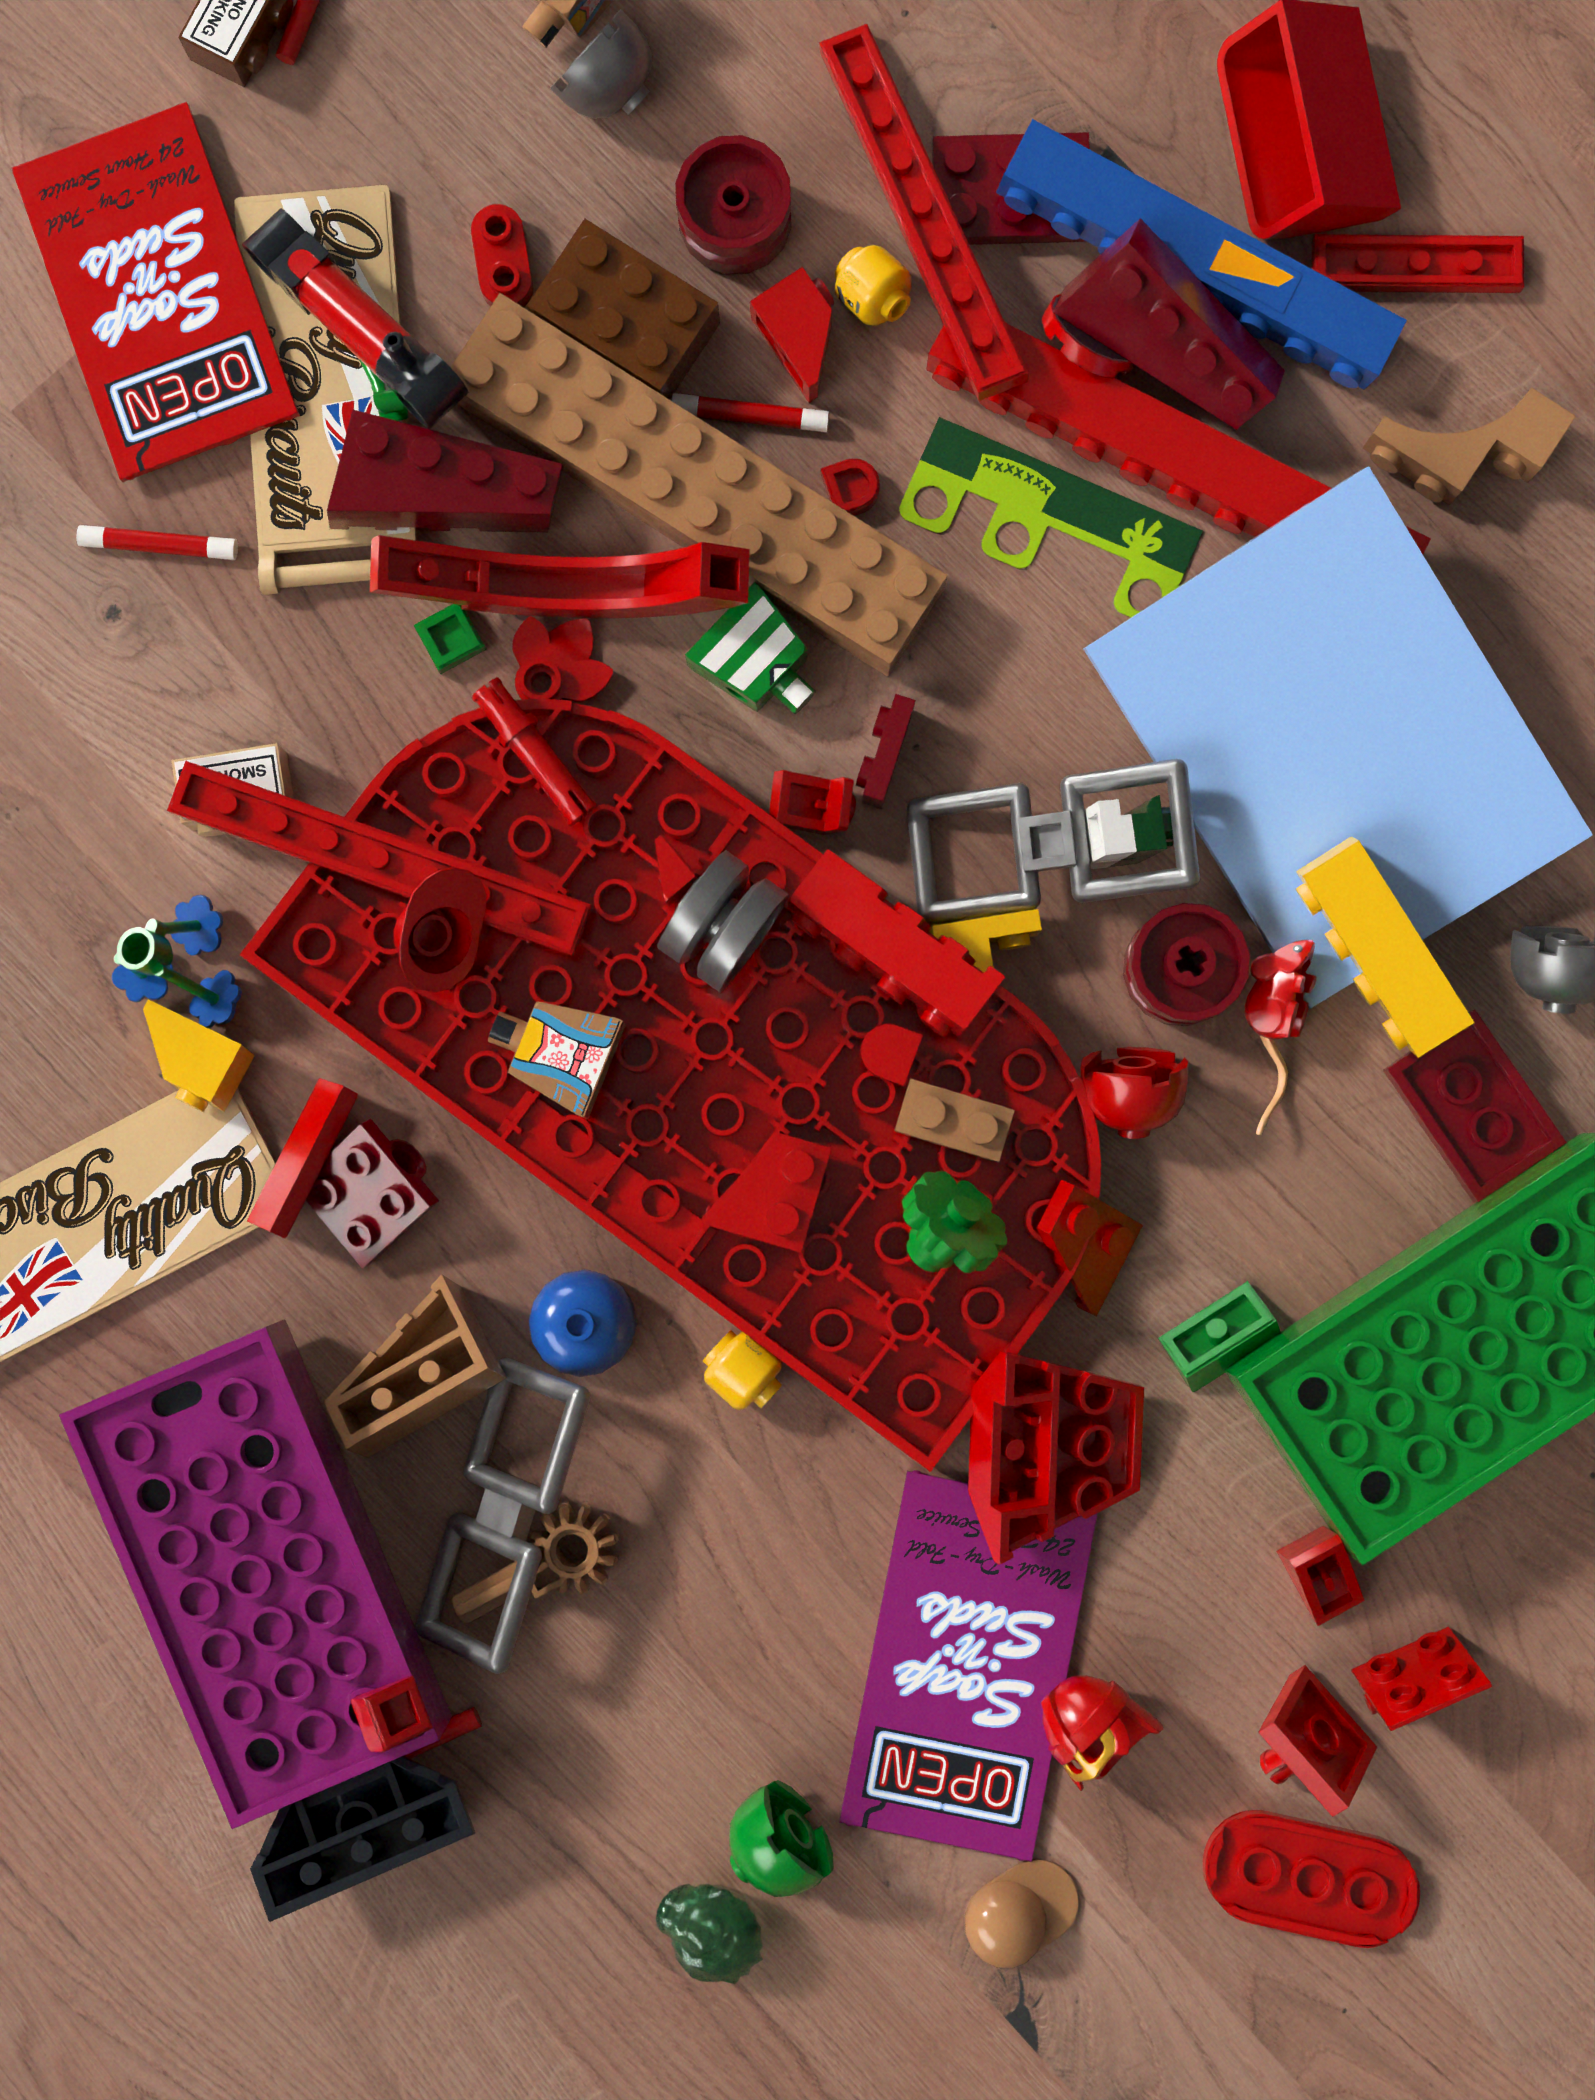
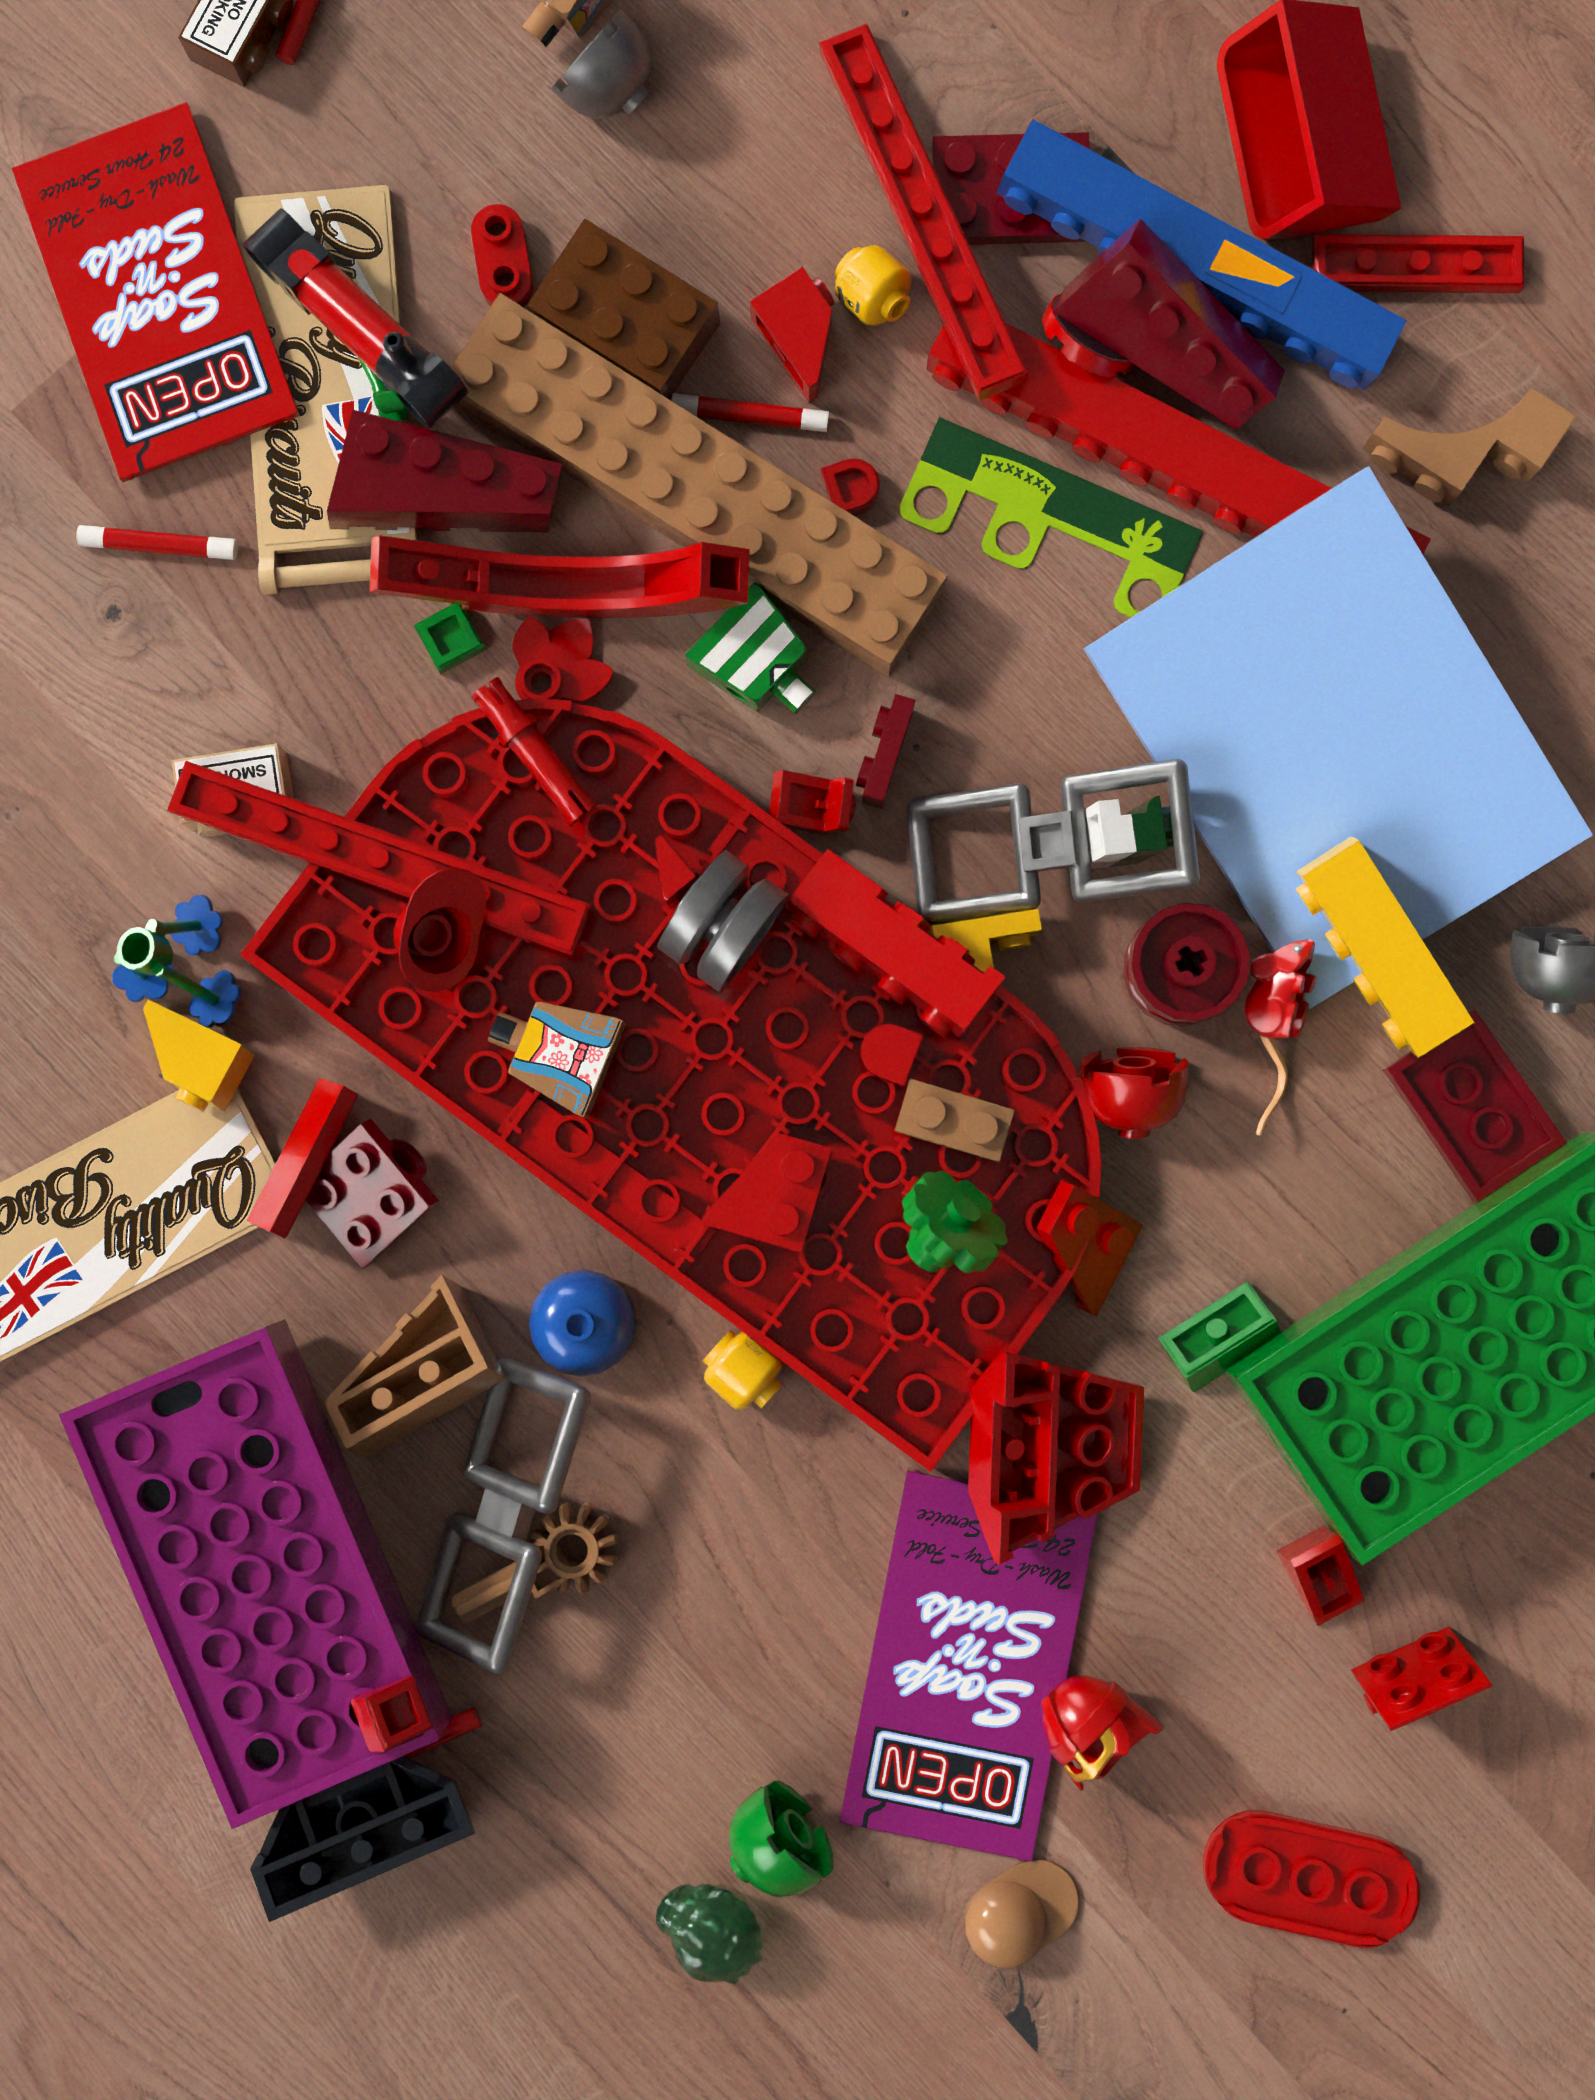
(733, 204): dark red wheel -> none
(1315, 1742): red tile -> none

